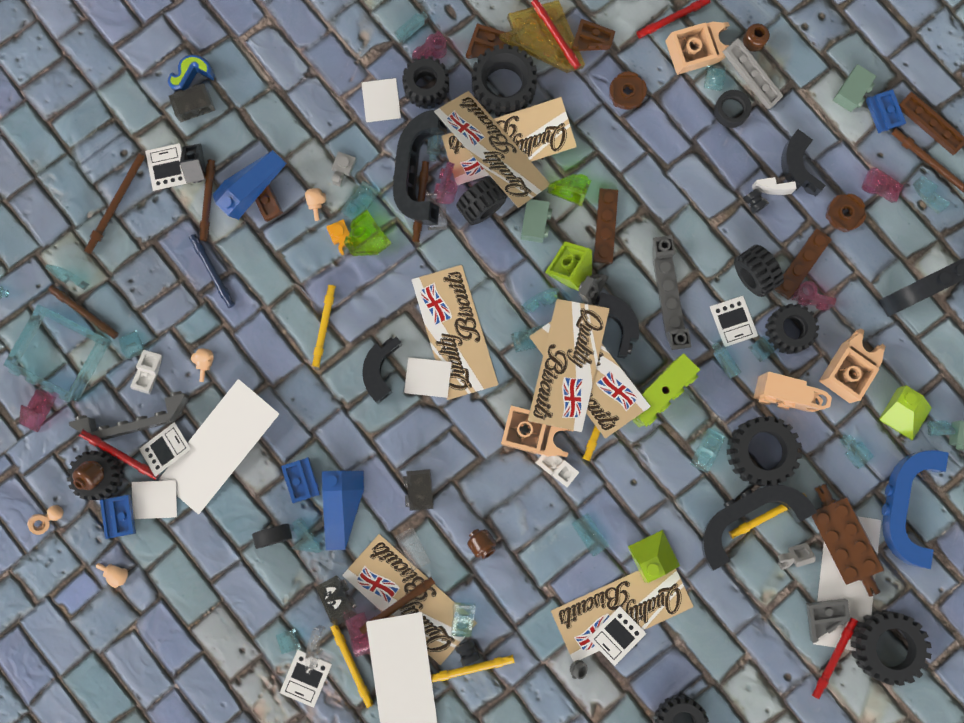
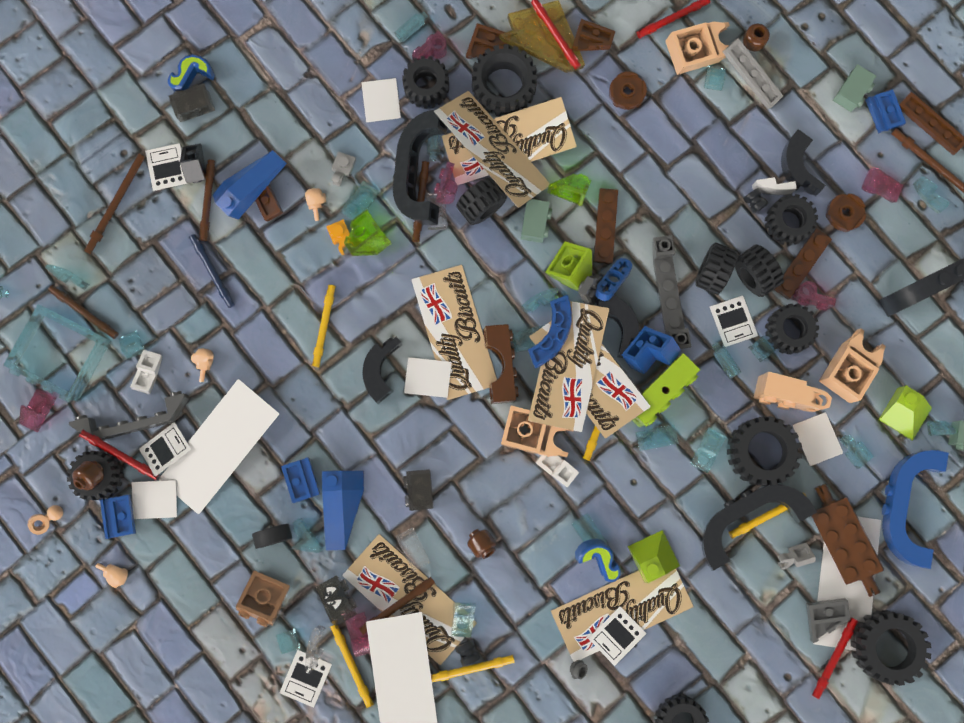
(262, 599): none -> medium nougat plate
(498, 340): none -> reddish brown arch
(557, 335): none -> blue tile
(604, 555): none -> blue animal
(613, 272): none -> blue beam
(649, 347): none -> blue brick
(657, 437): none -> clear light blue slope
(716, 268): none -> black tyre
(736, 95): black tyre -> none
(801, 209): none -> black tyre
(818, 439): none -> white sticker

